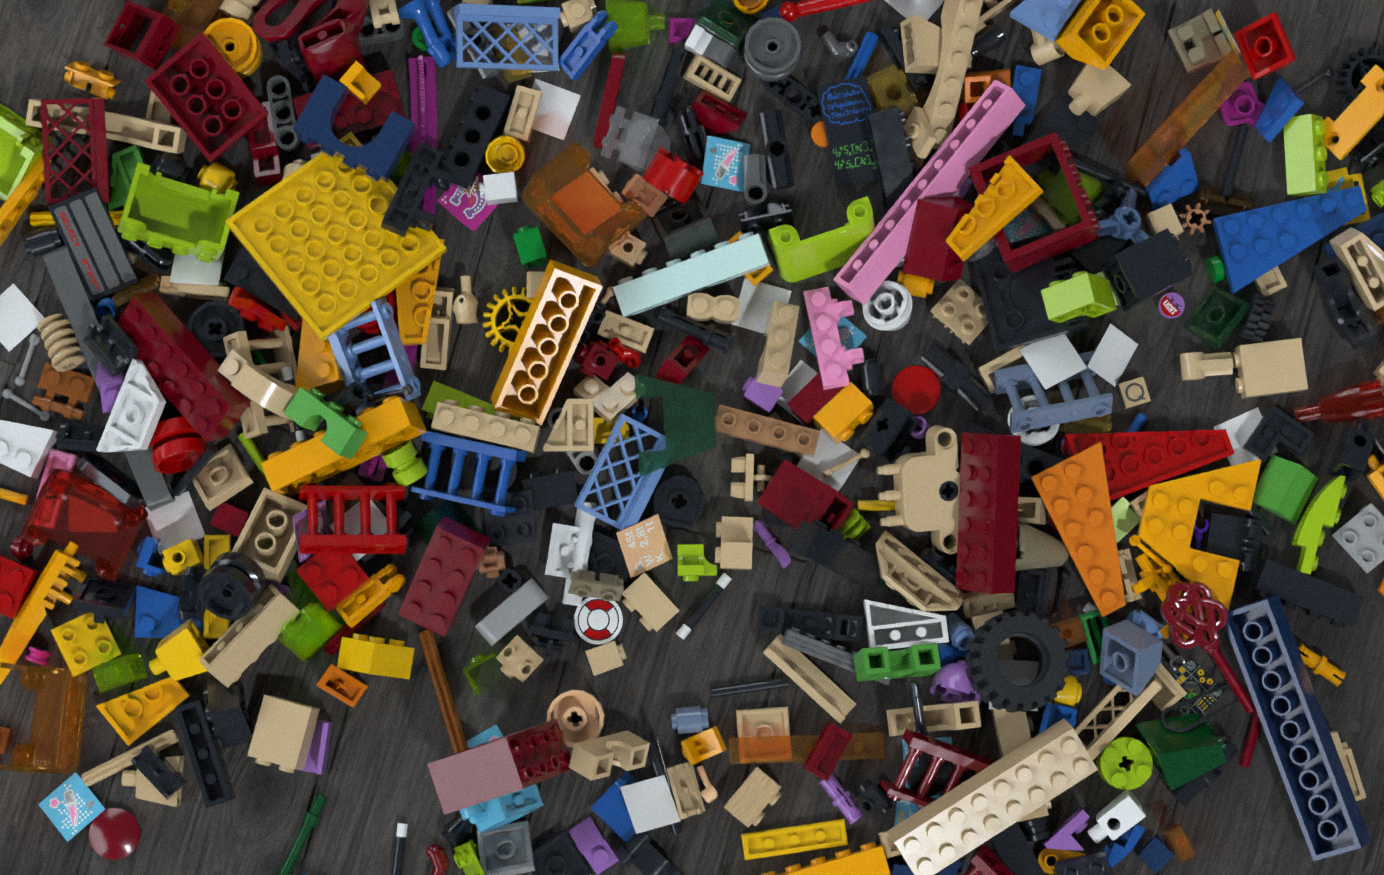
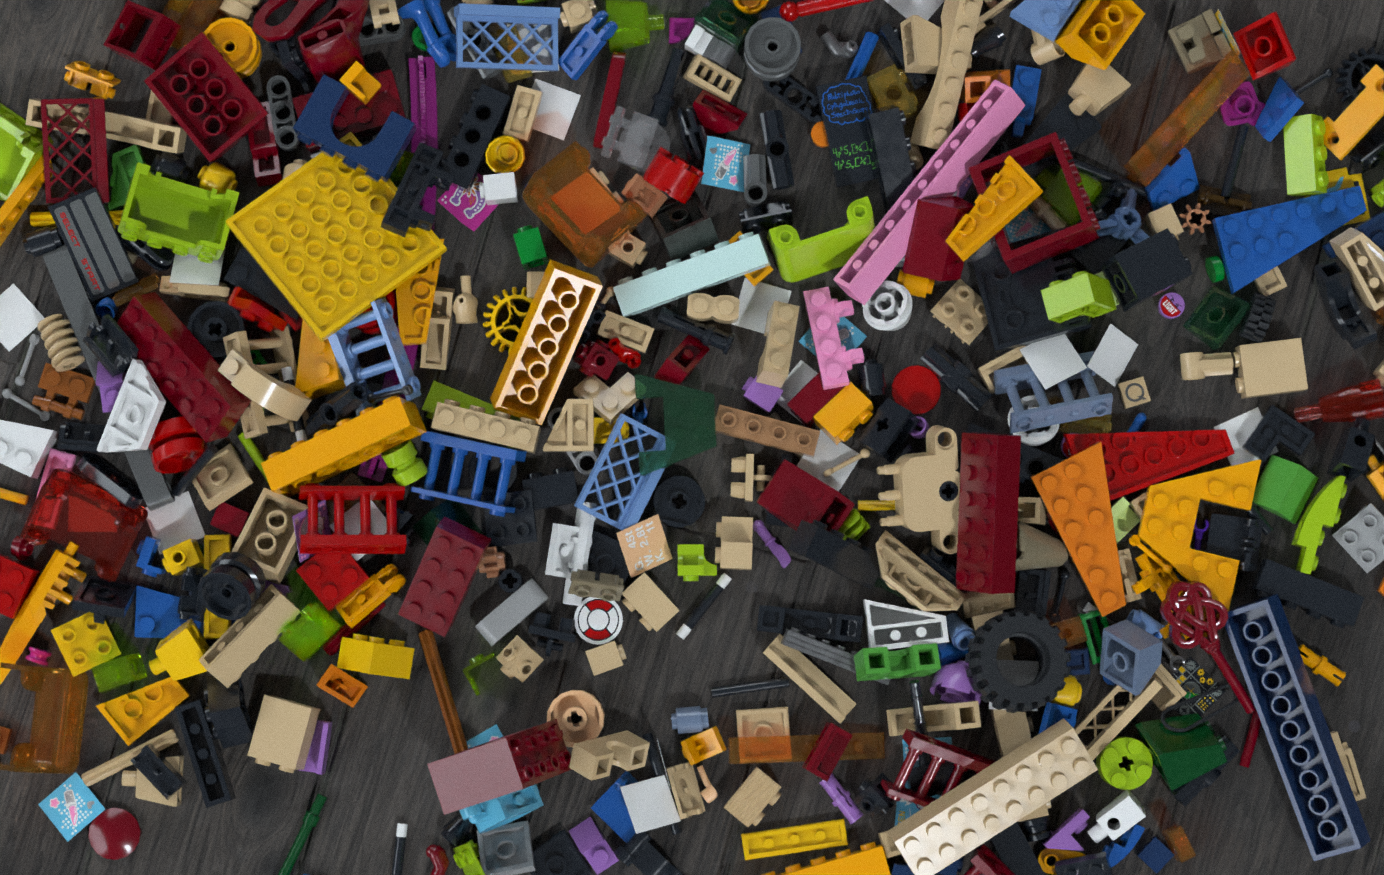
(343, 433): bright green arch -> none
(920, 132): tan plate -> none

